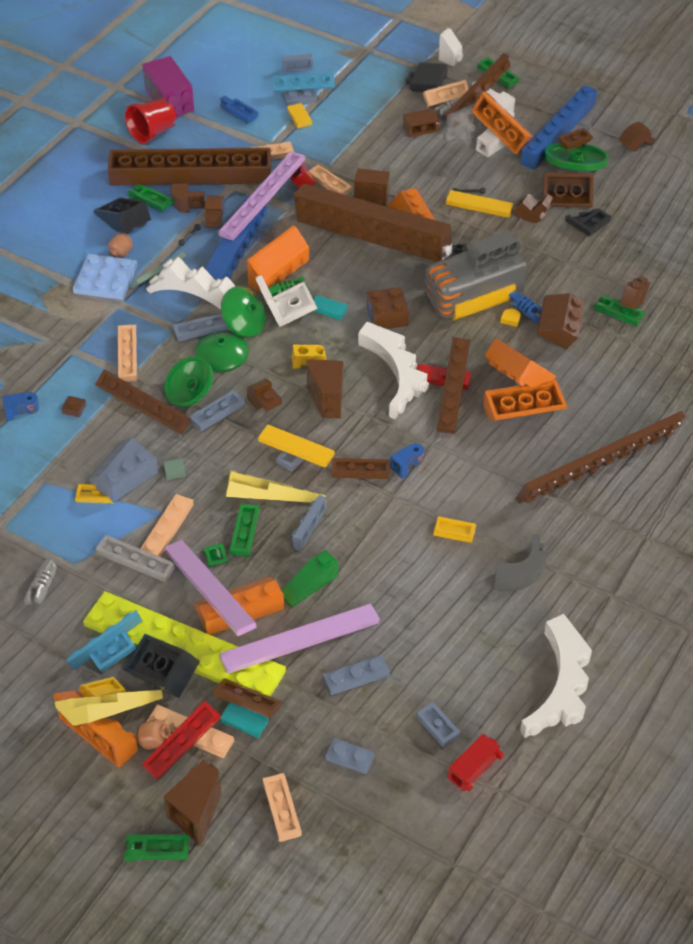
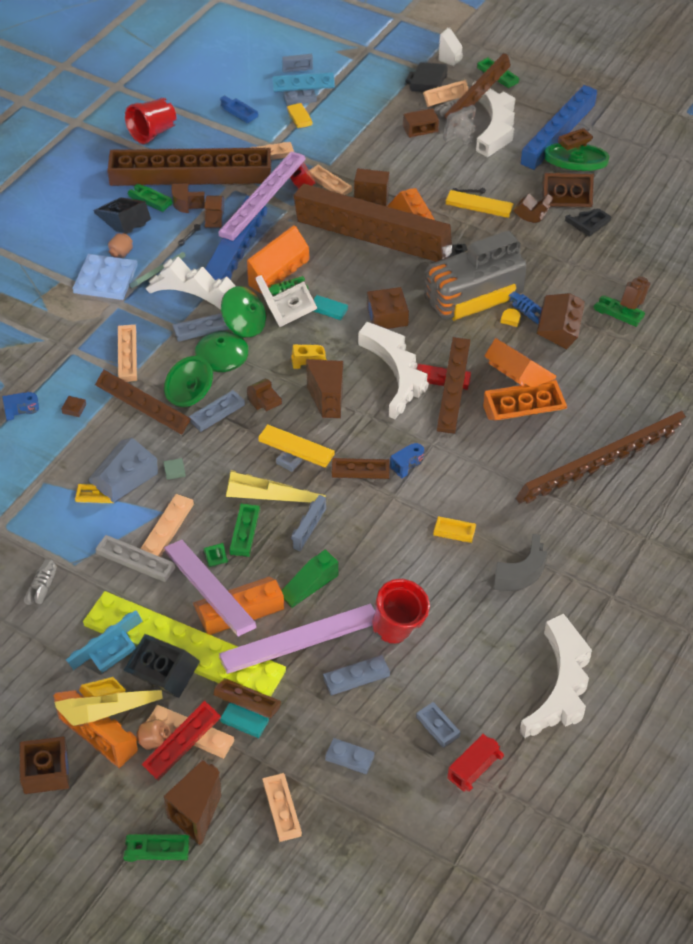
(44, 765): none -> reddish brown brick
(167, 81): magenta brick -> none
(399, 610): none -> red piece
(501, 123): orange slope -> none
(635, 135): reddish brown brick -> none

